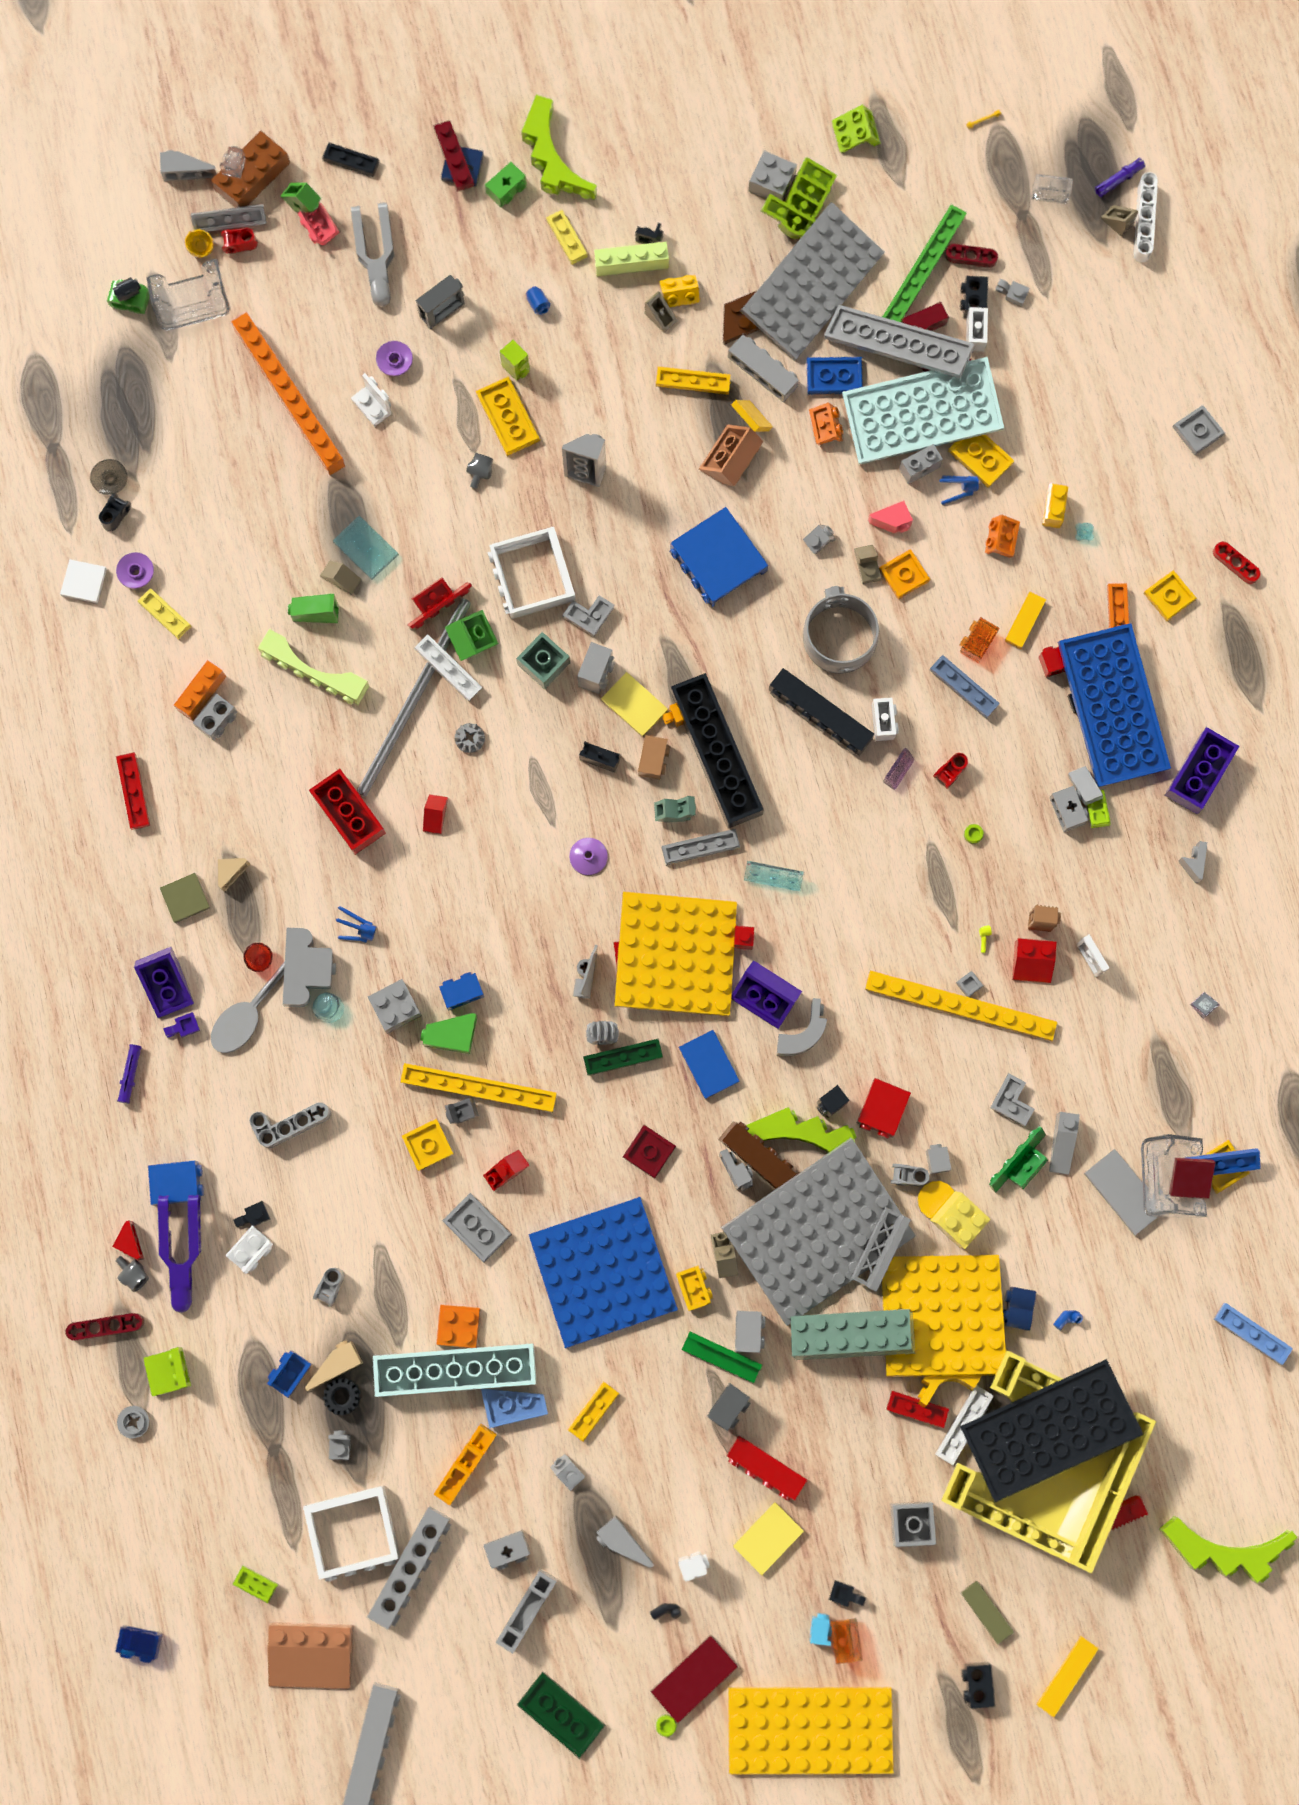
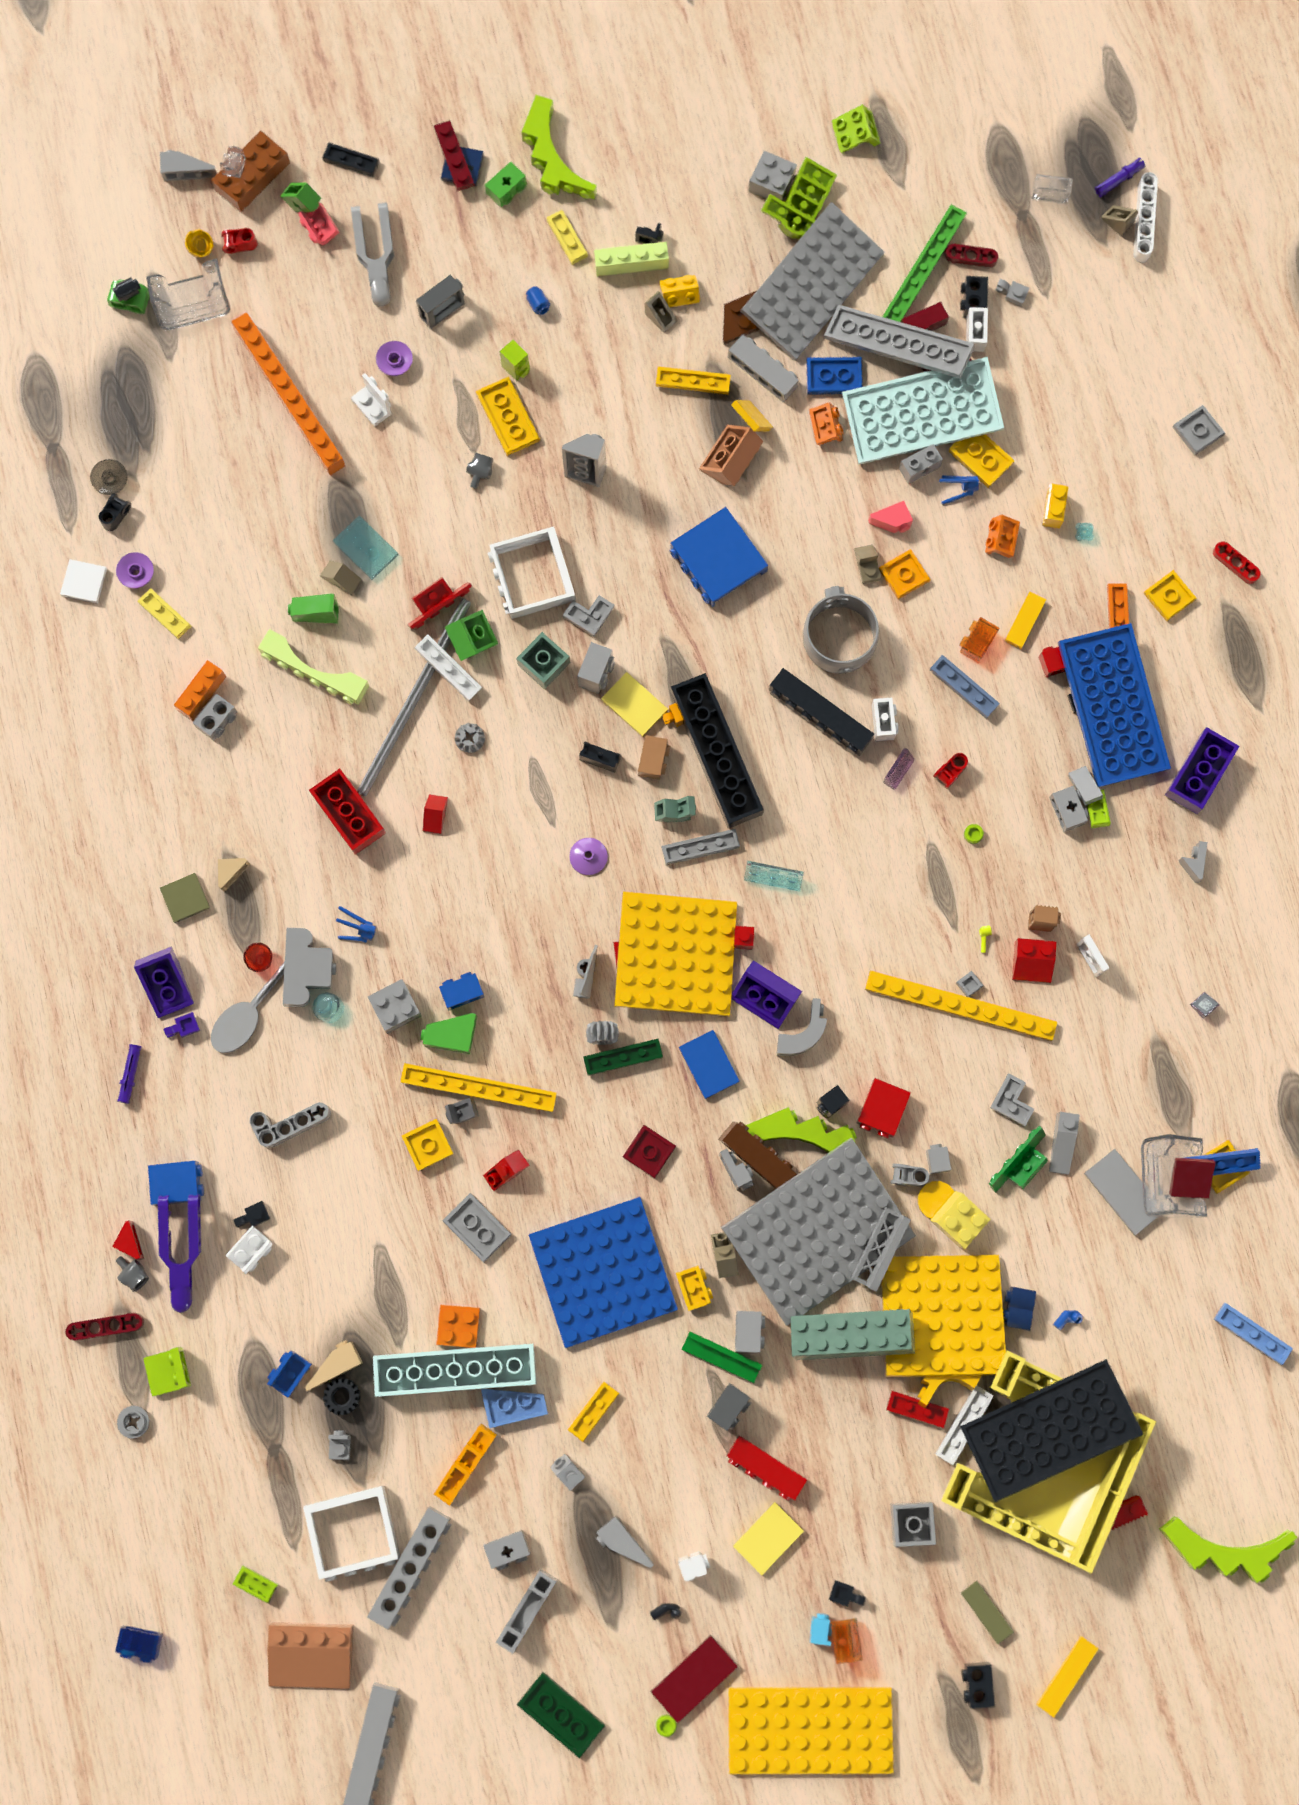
(133, 791): red plate -> none
(229, 218): light grey plate -> none
(328, 1287): light grey piece -> none
(819, 538): light grey bracket -> none
(970, 124): yellow hinge -> none

